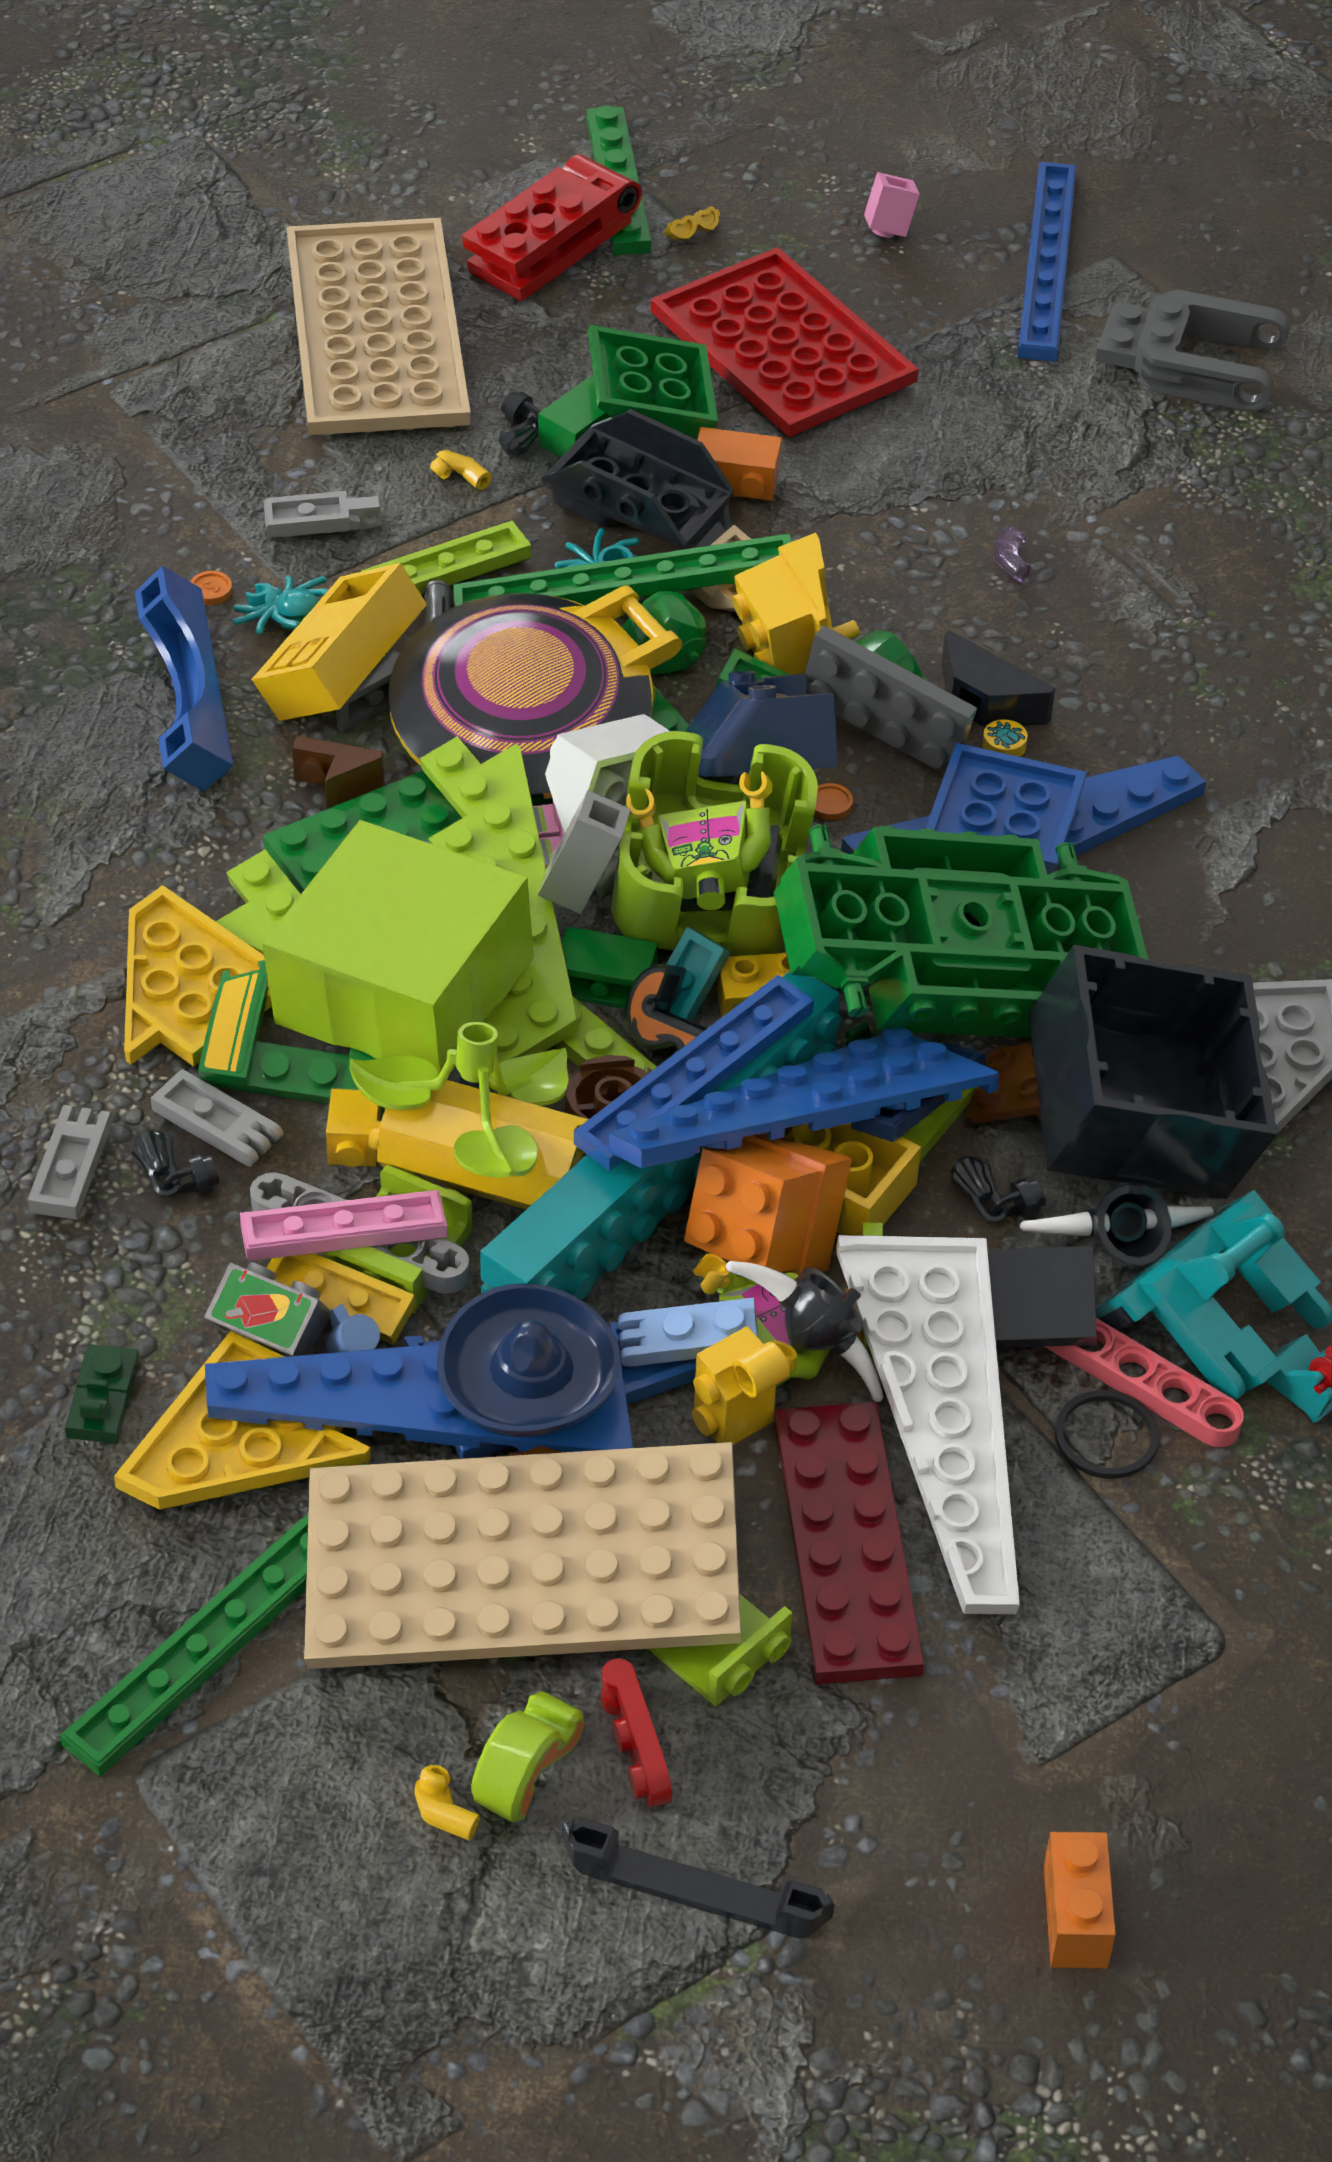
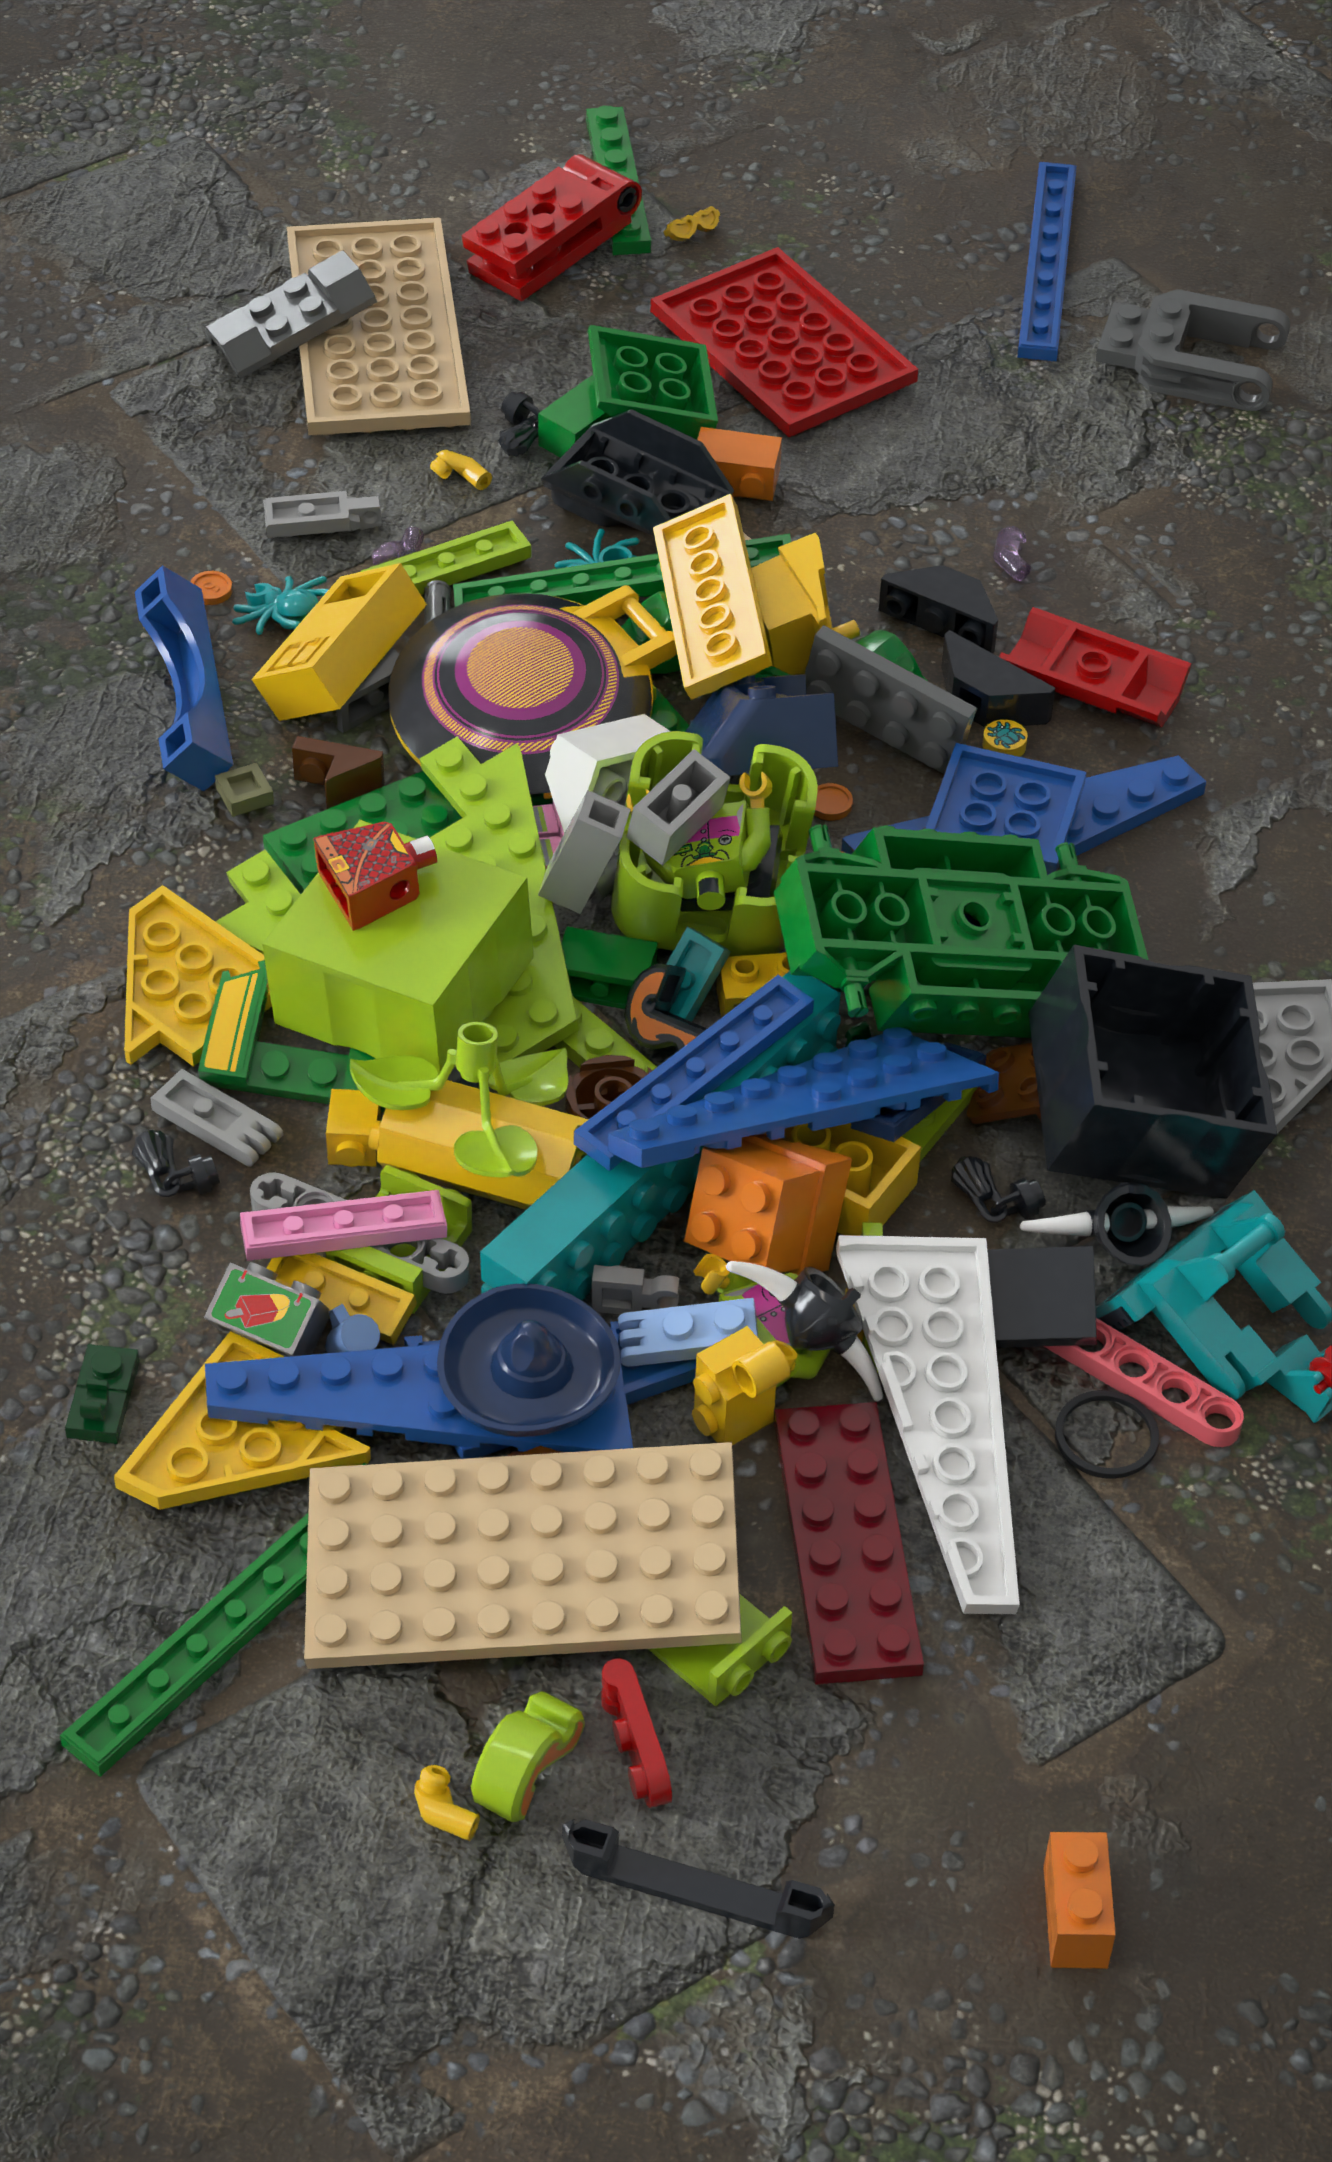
(69, 1163): light grey hinge -> none
(244, 789): none -> olive plate
(291, 314): none -> dark grey piece
(371, 870): none -> red torso
(410, 543): none -> clear purple arm
(626, 1290): none -> light grey plate
(678, 807): none -> light grey brick
(711, 597): none -> yellow plate
(891, 205): bright pink brick -> none
(940, 602): none -> black slope
(1100, 667): none -> red piece

